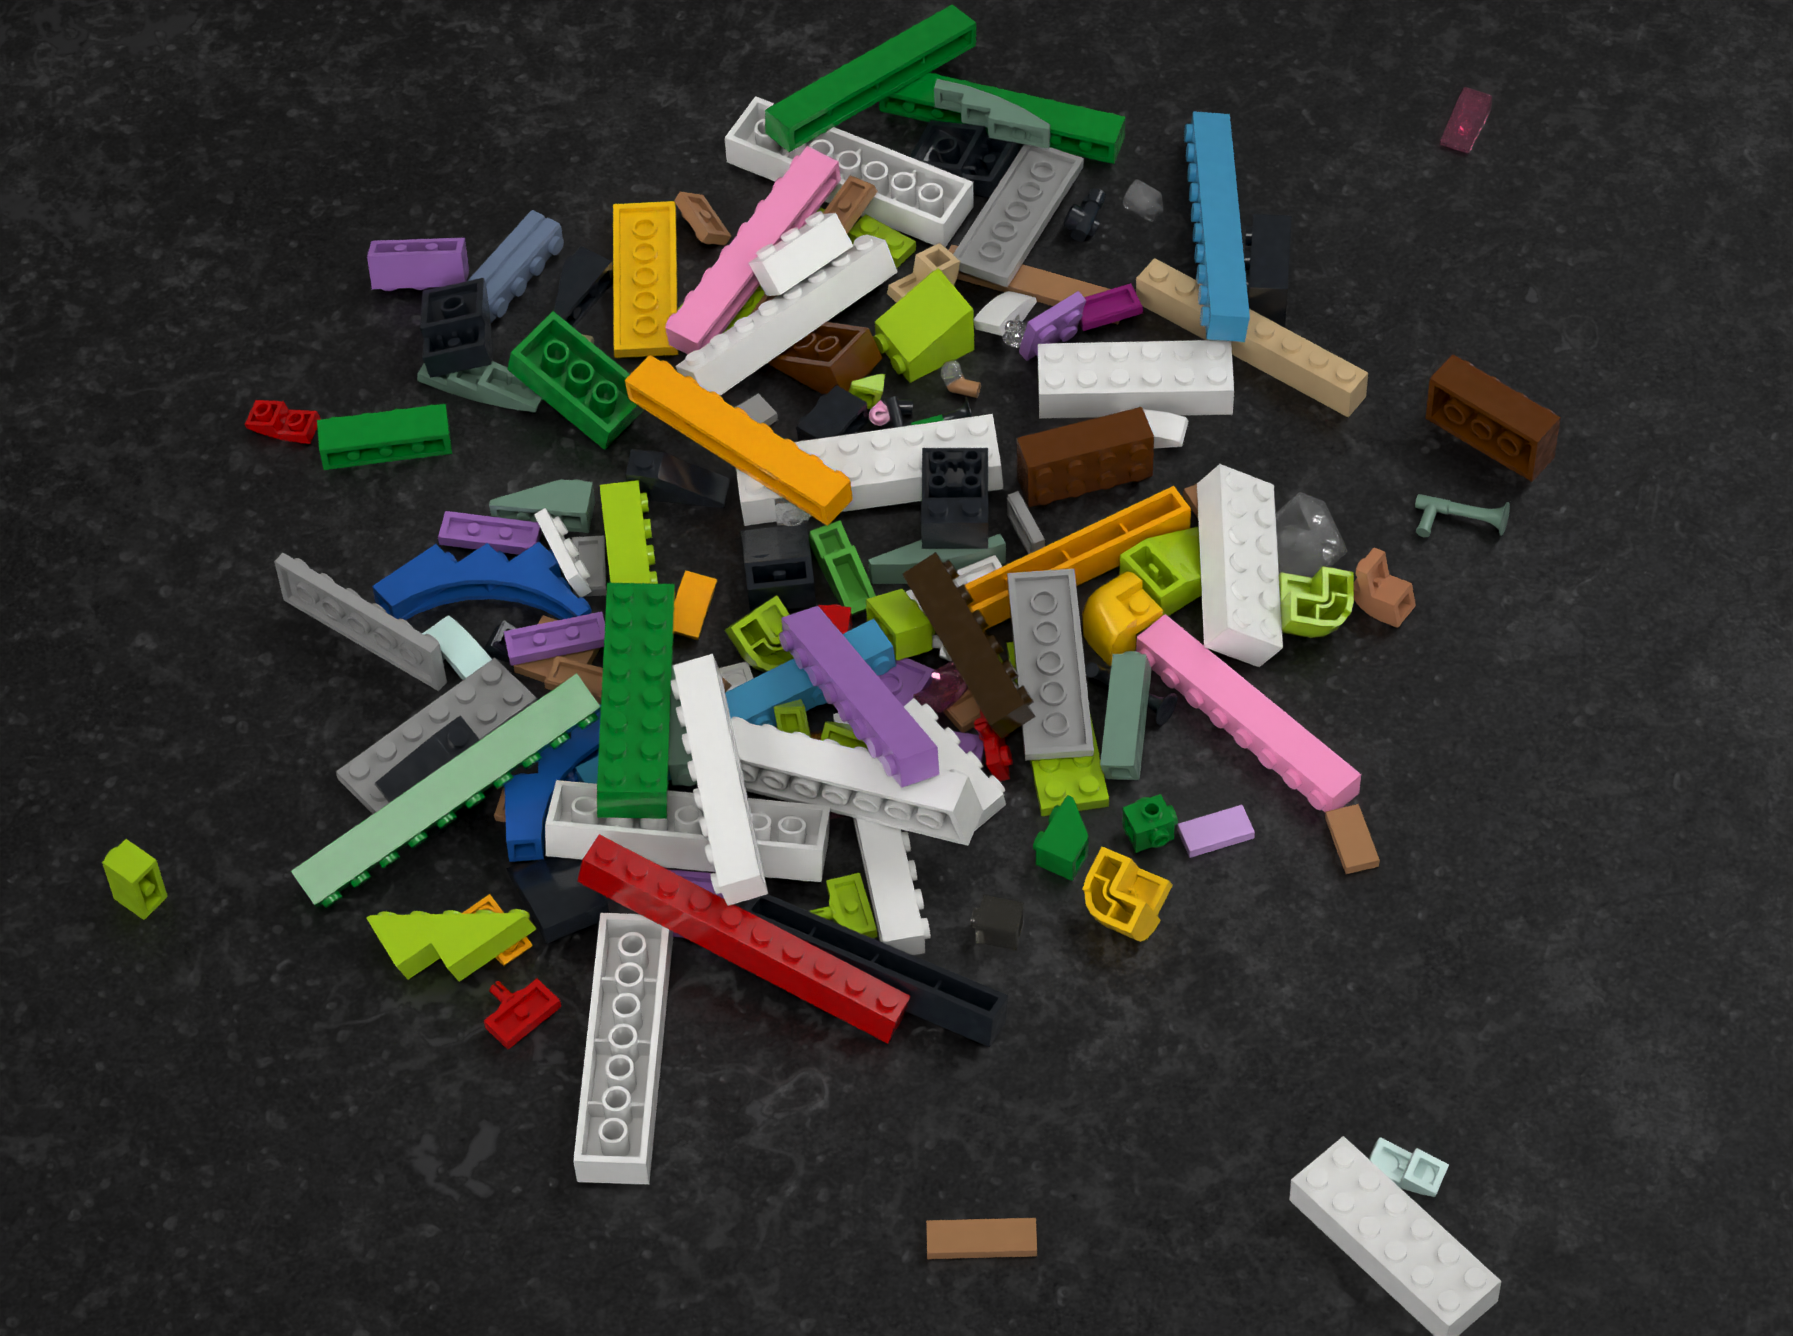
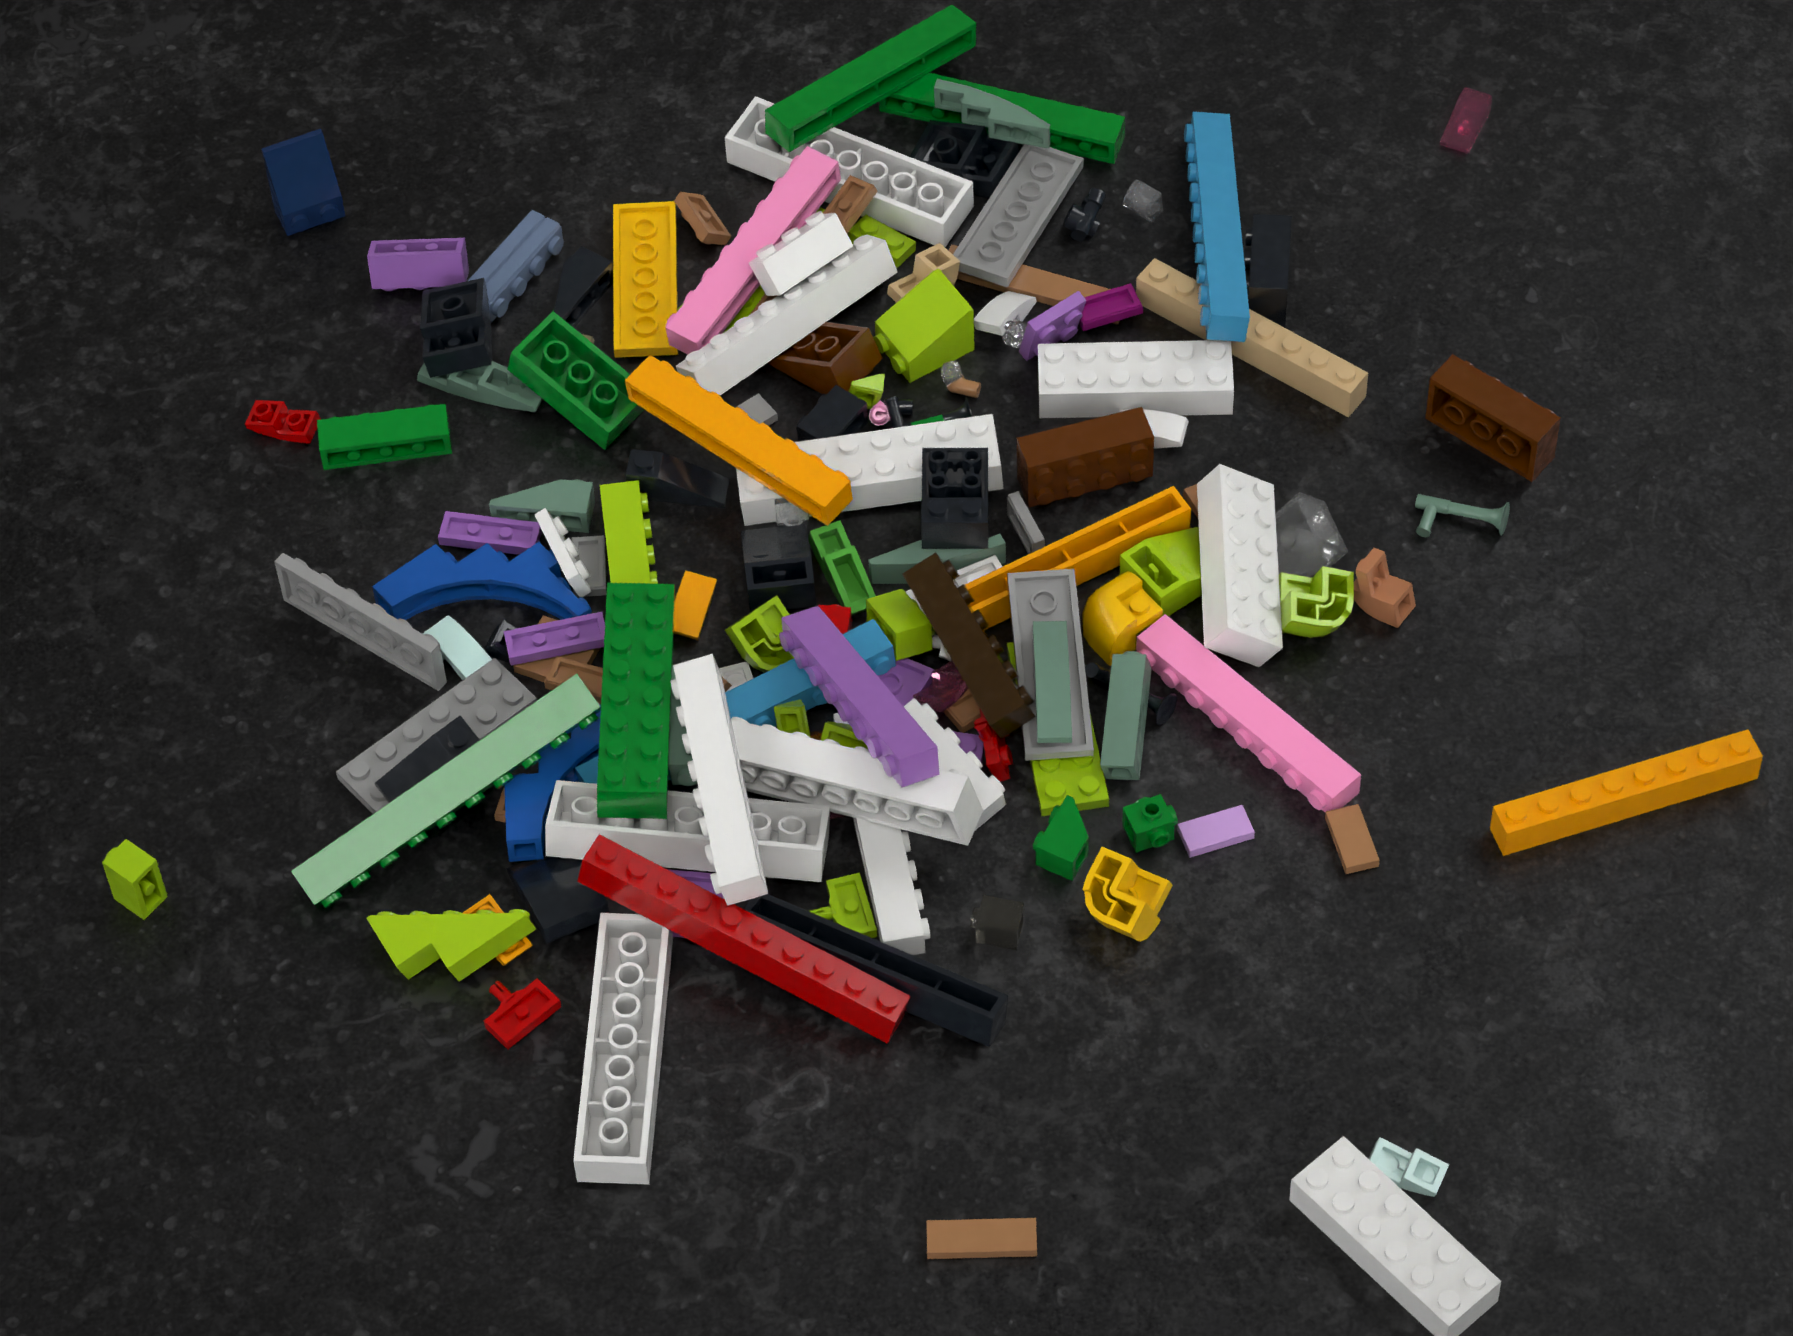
(303, 182): none -> dark blue slope
(1052, 682): none -> sand green slope
(1625, 792): none -> light orange brick

